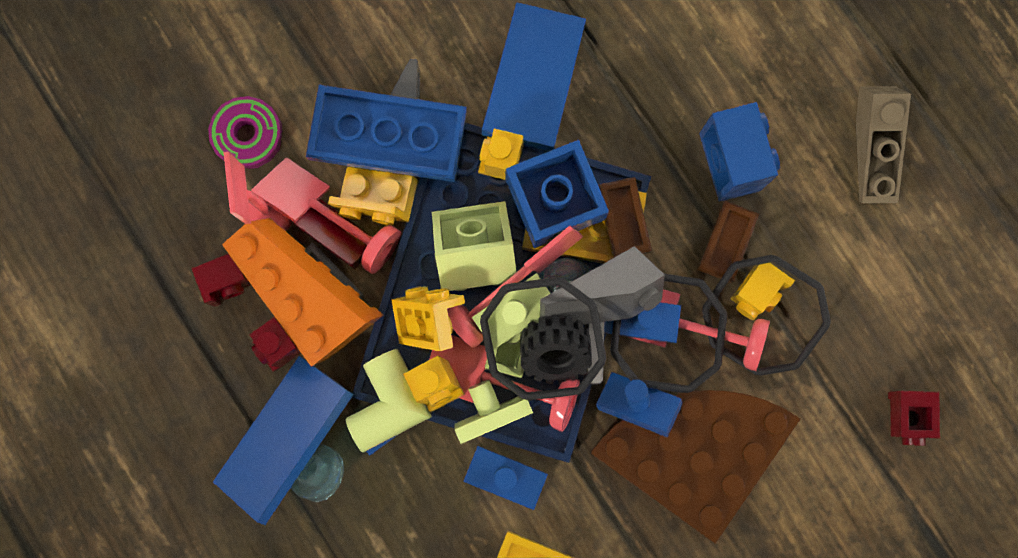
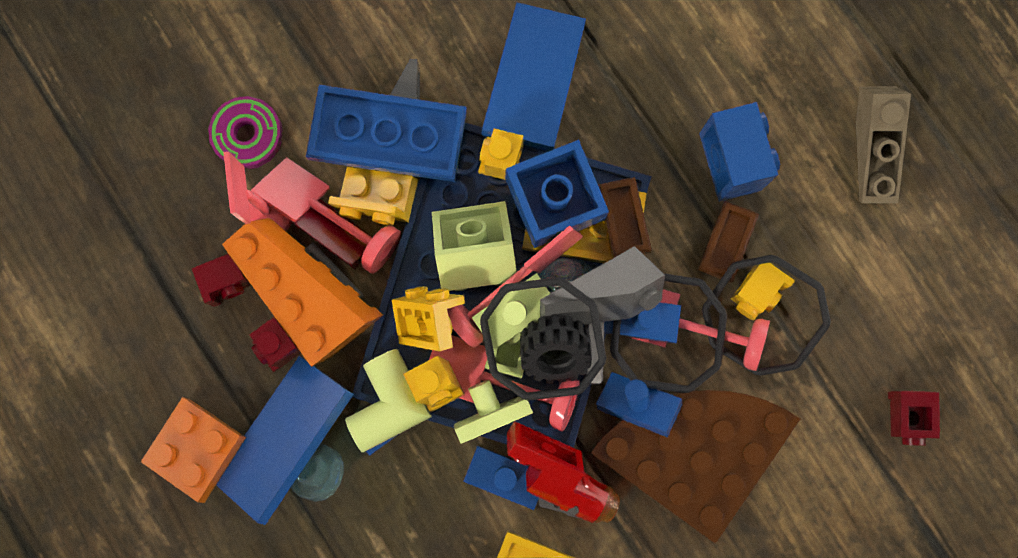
(193, 450): none -> orange plate
(559, 476): none -> red plate

